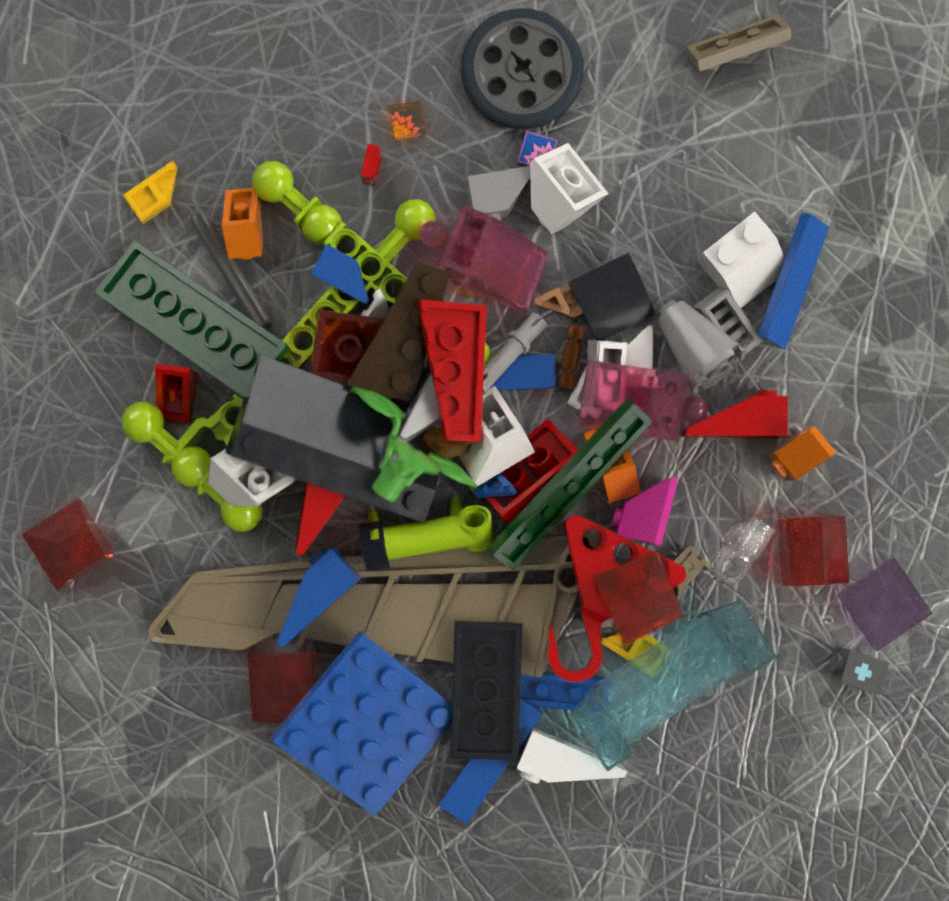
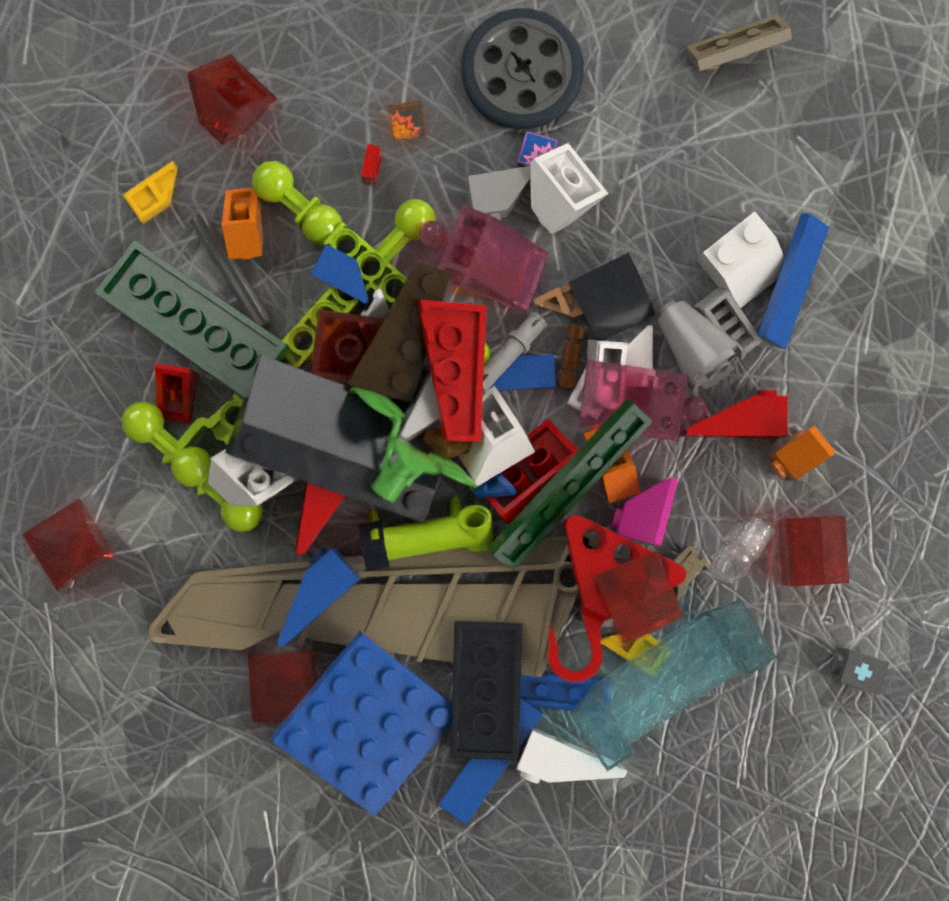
(228, 98): none -> clear red slope
(884, 604): clear purple tile -> none

